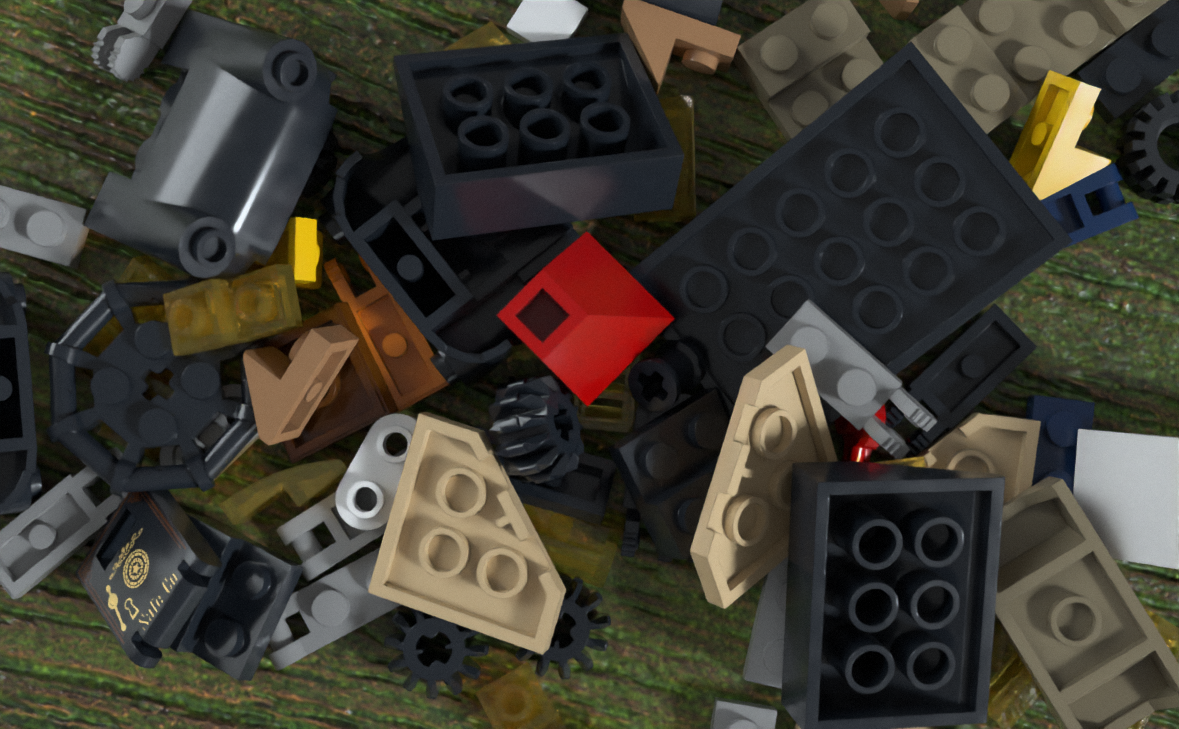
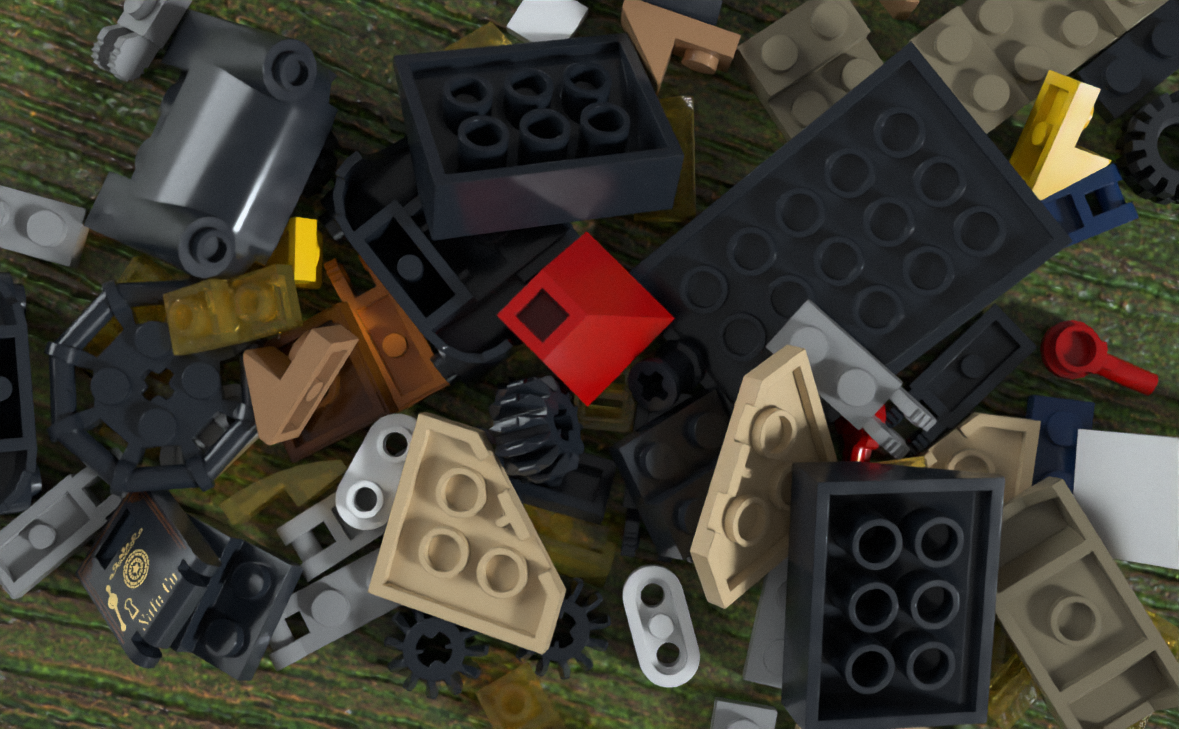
(661, 624): none -> white plate
(1075, 350): none -> red plate

